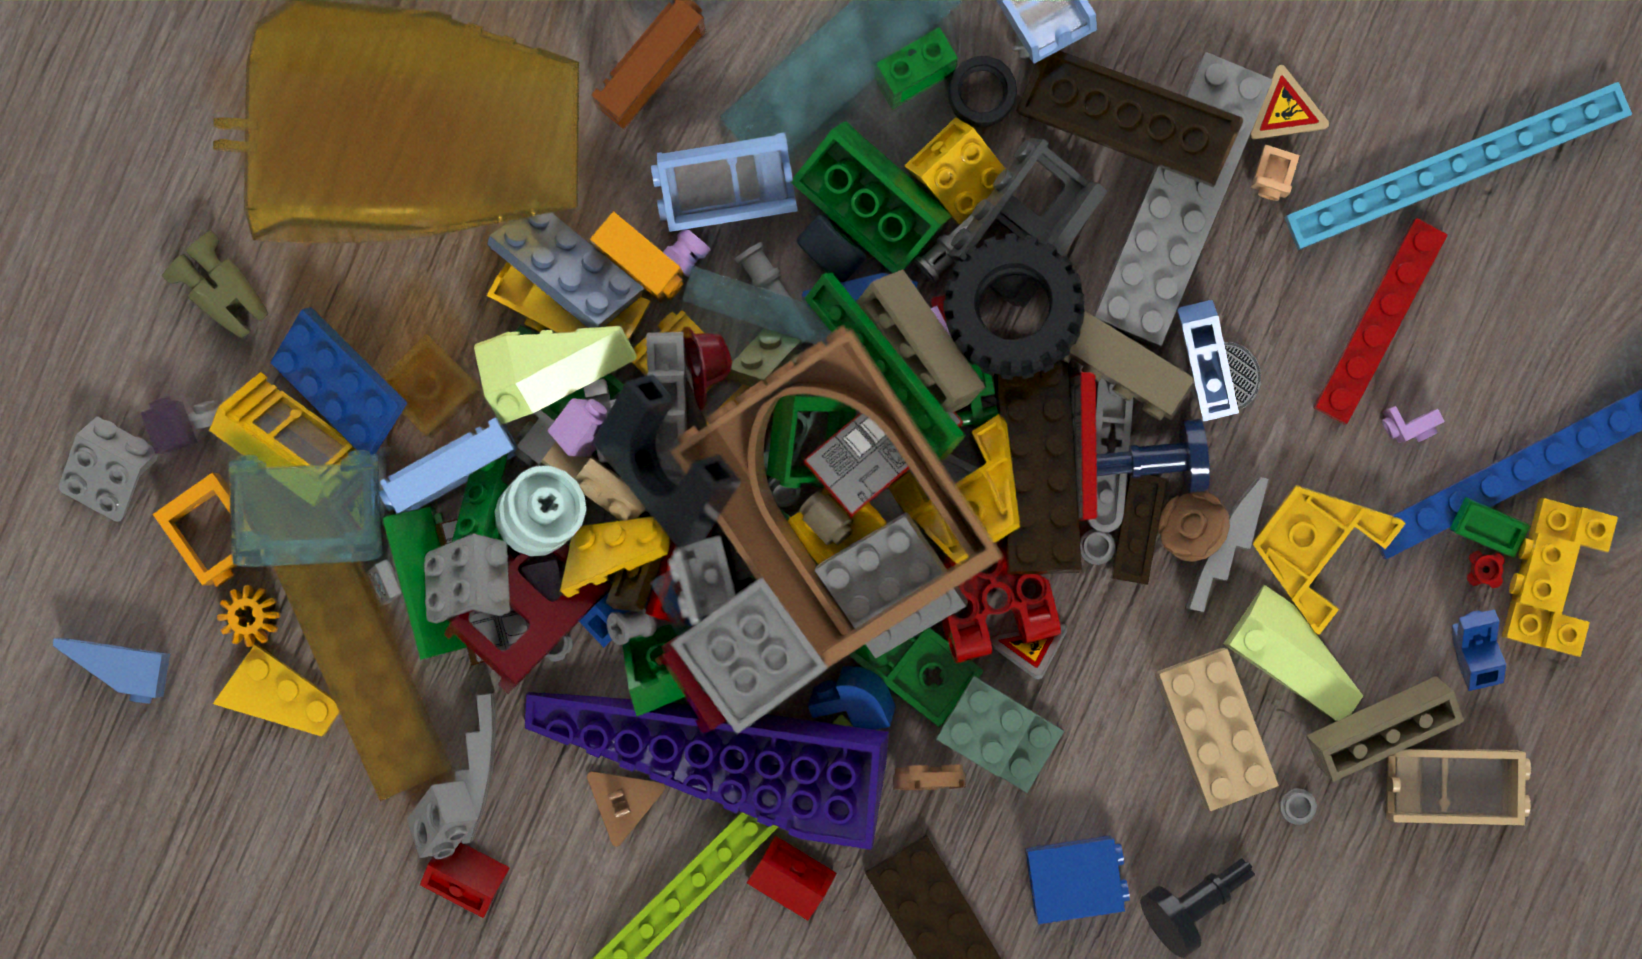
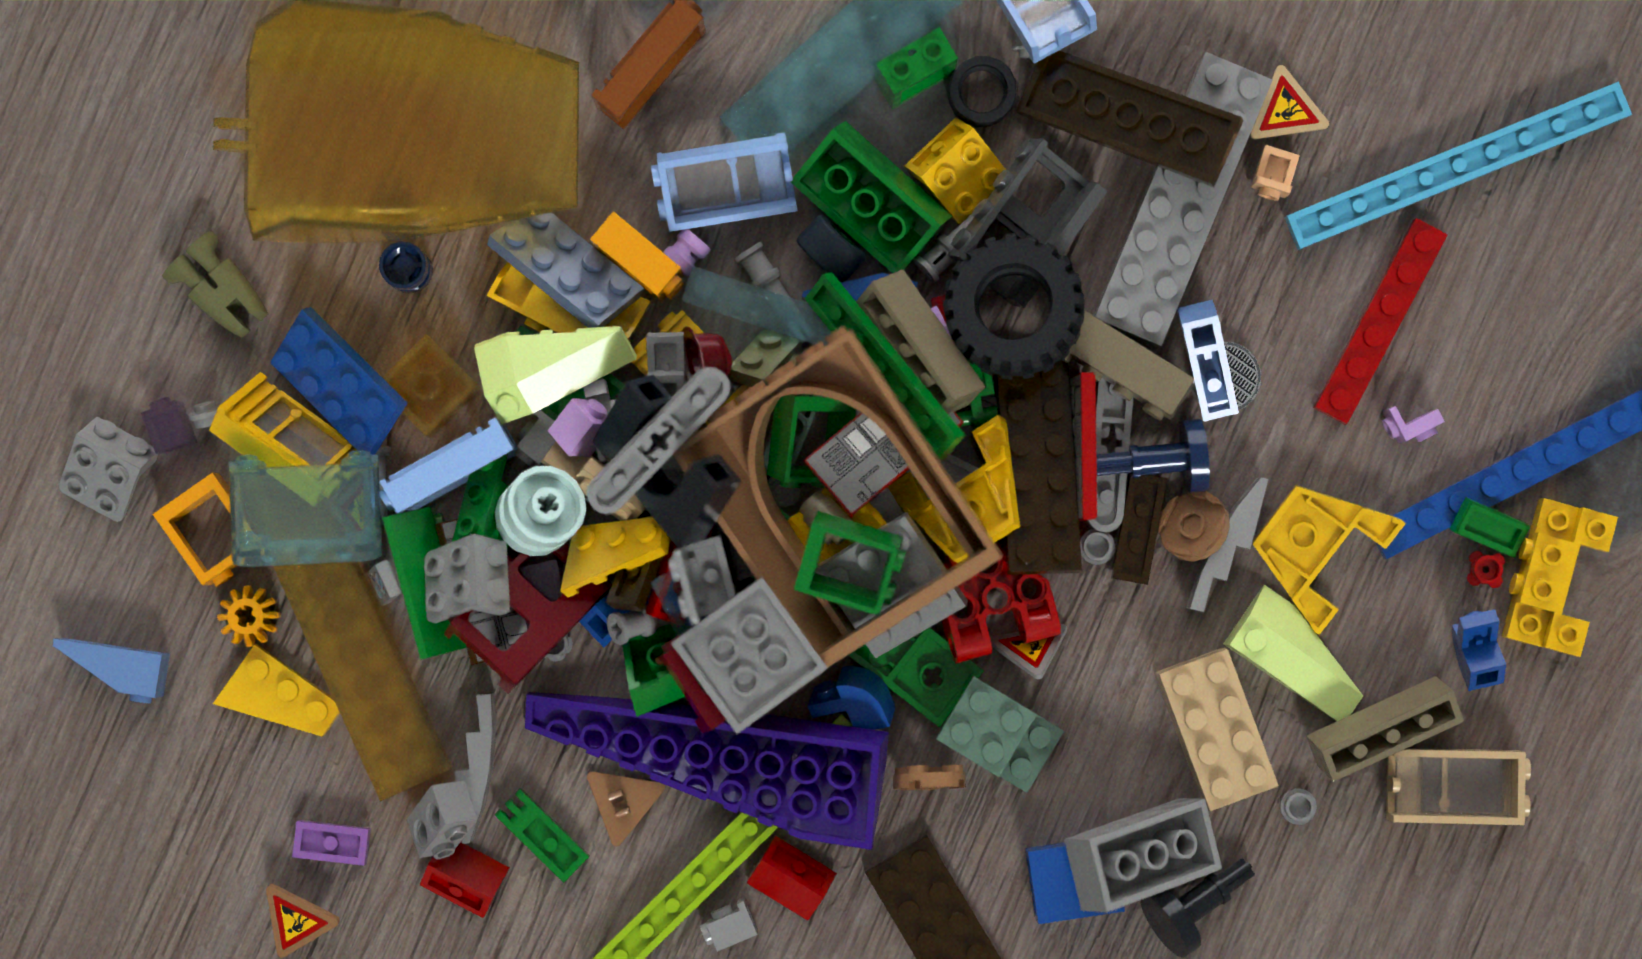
(296, 920): none -> piece
(331, 842): none -> medium lavender plate
(405, 267): none -> dark blue wheel
(543, 836): none -> green hinge
(631, 467): none -> light grey piece
(729, 926): none -> light grey brick
(839, 591): none -> green window
(1143, 854): none -> light grey brick

